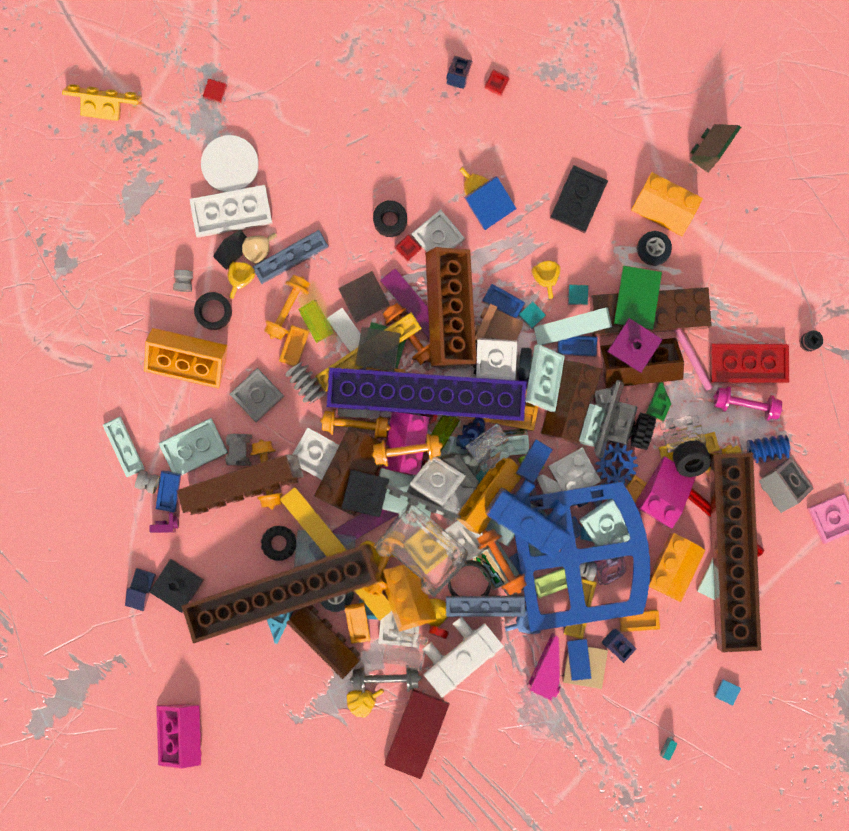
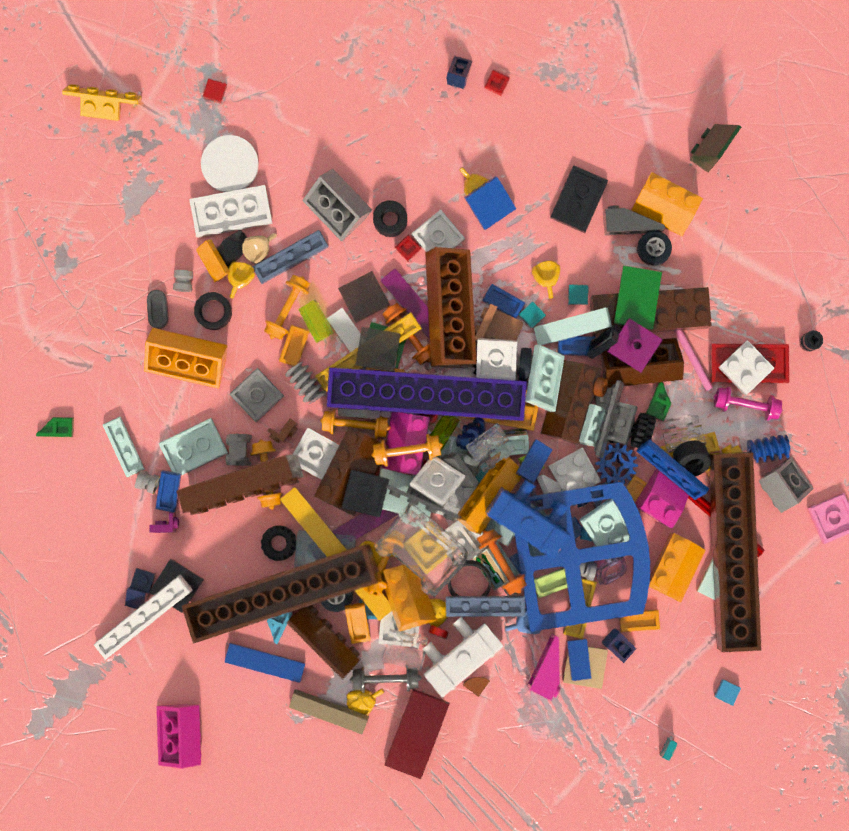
(57, 428): none -> green tile
(143, 617): none -> white tile
(157, 309): none -> dark grey tile
(212, 260): none -> light orange tile
(264, 662): none -> blue tile
(288, 431): none -> dark orange bracket
(328, 711): none -> dark tan tile
(336, 204): none -> light grey slope
(476, 685): none -> dark orange tile
(600, 386): none -> dark orange tile
(603, 341): none -> black tile
(624, 221): none -> dark grey slope
(672, 469): none -> blue tile
(746, 367): none -> white plate

